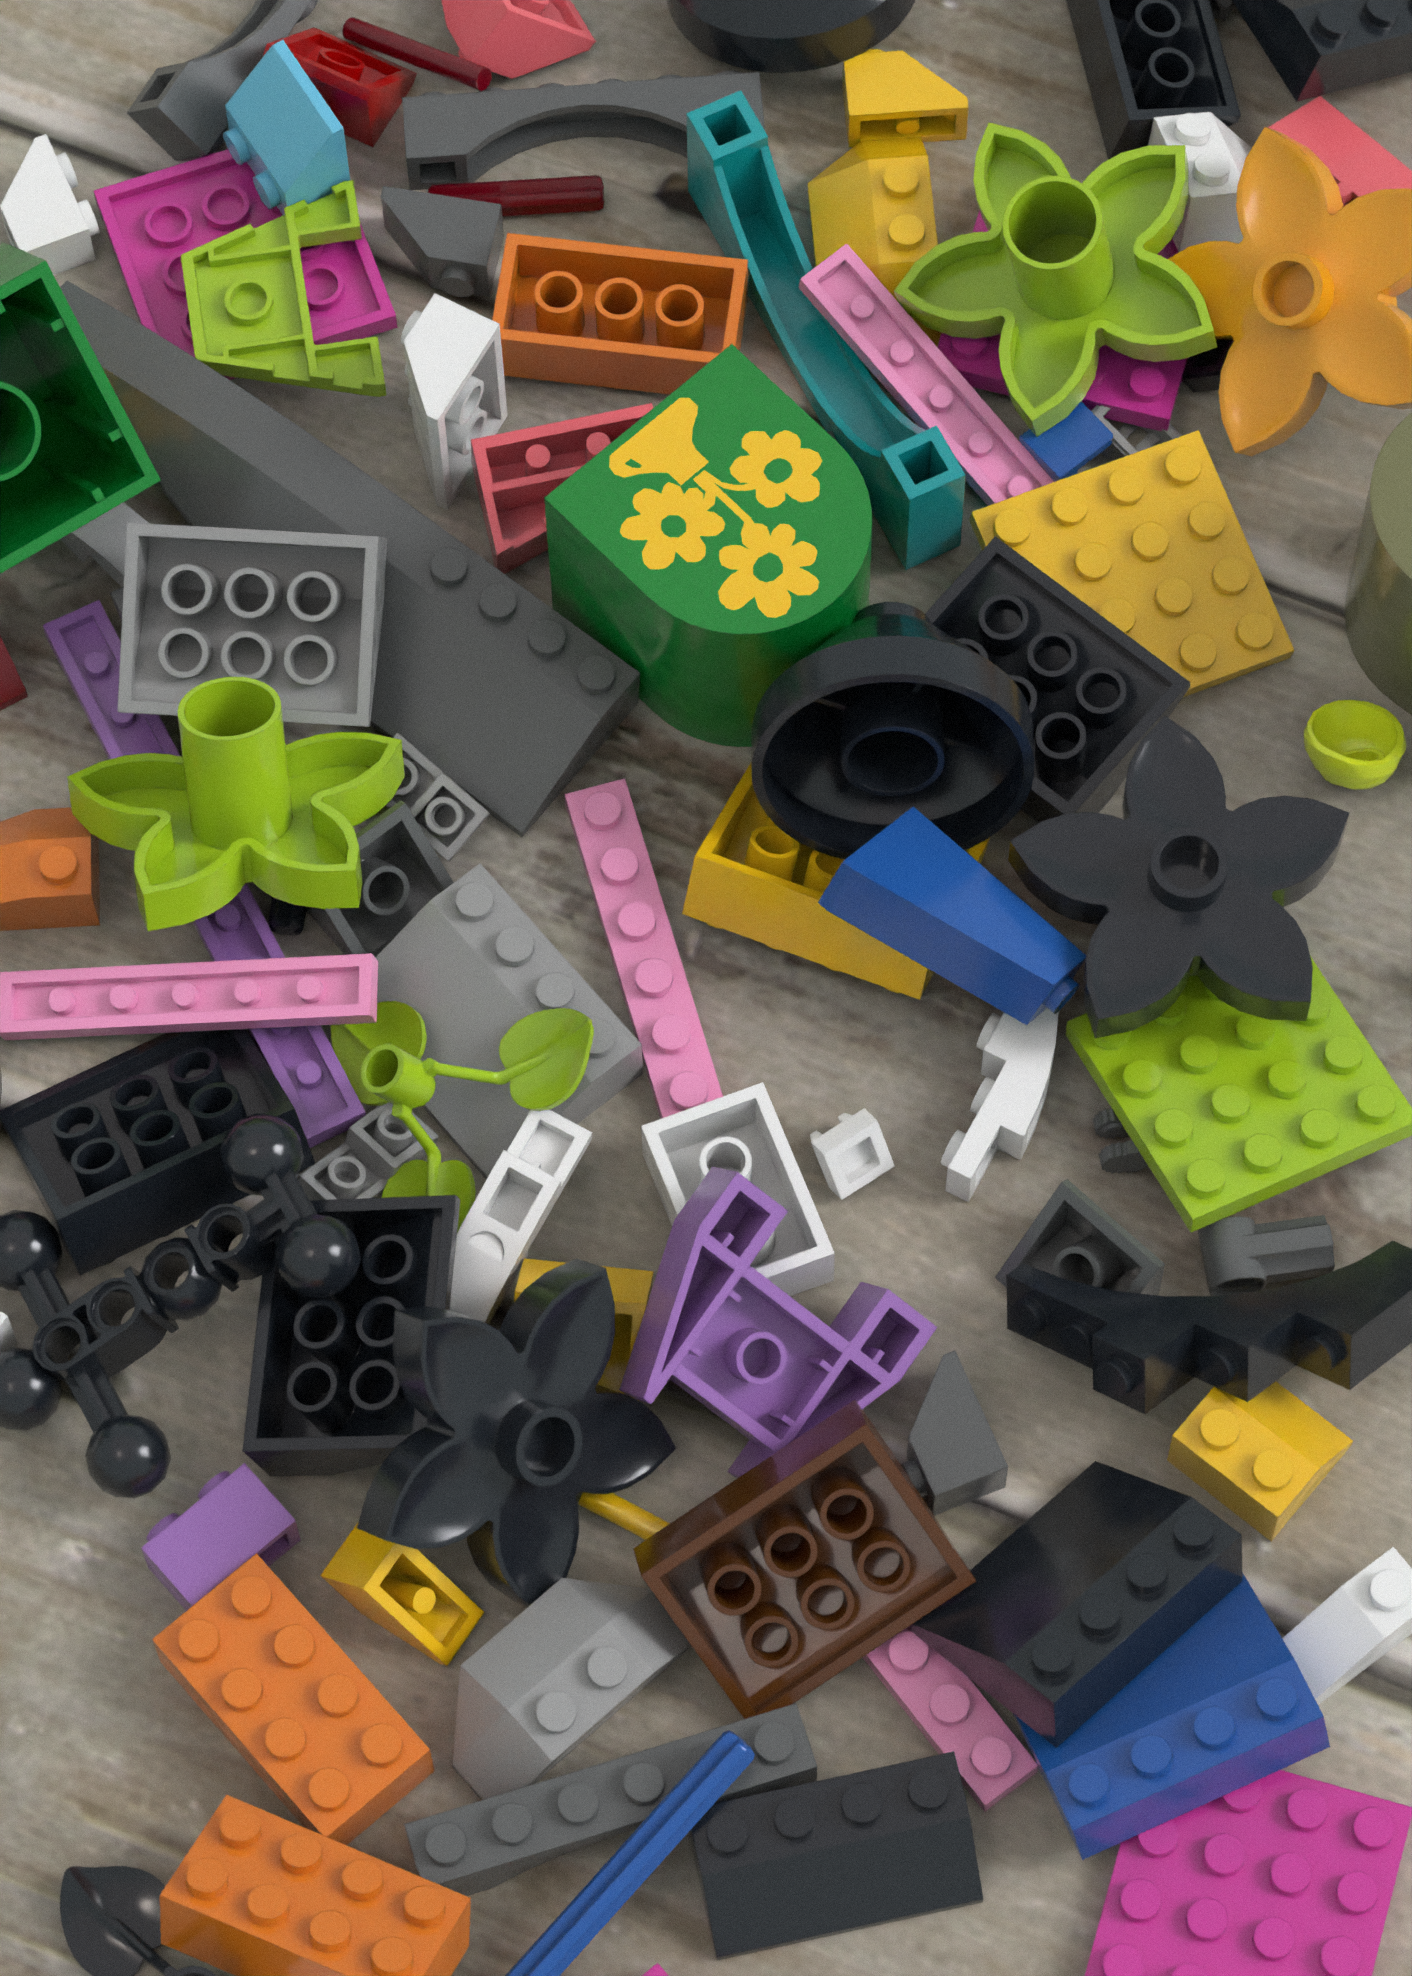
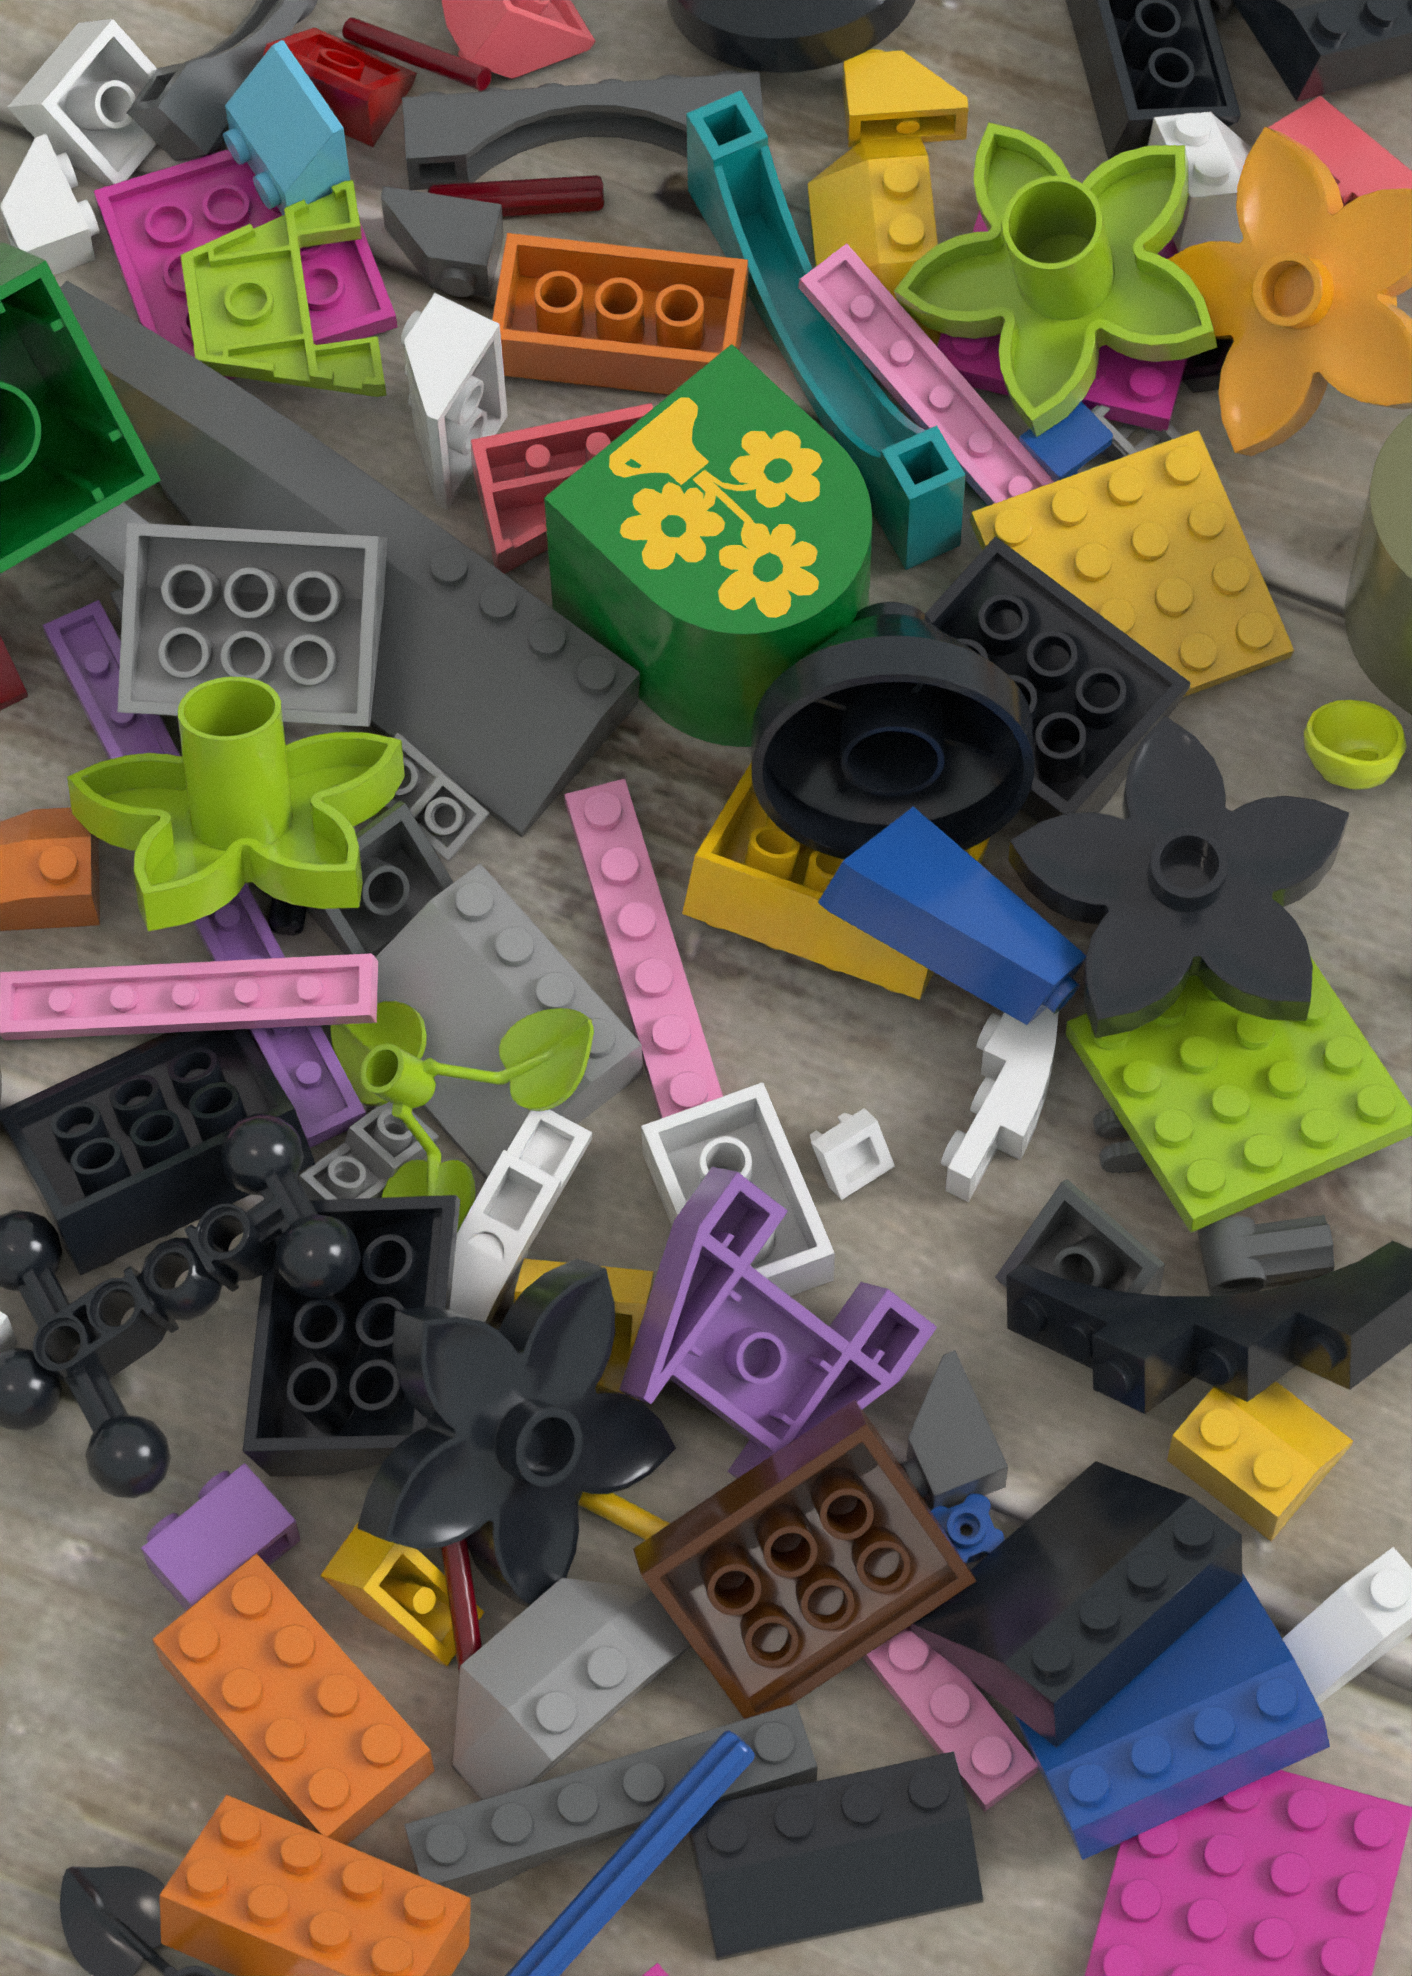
(84, 100): none -> white slope
(461, 1600): none -> dark red bar
(975, 1514): none -> blue plate

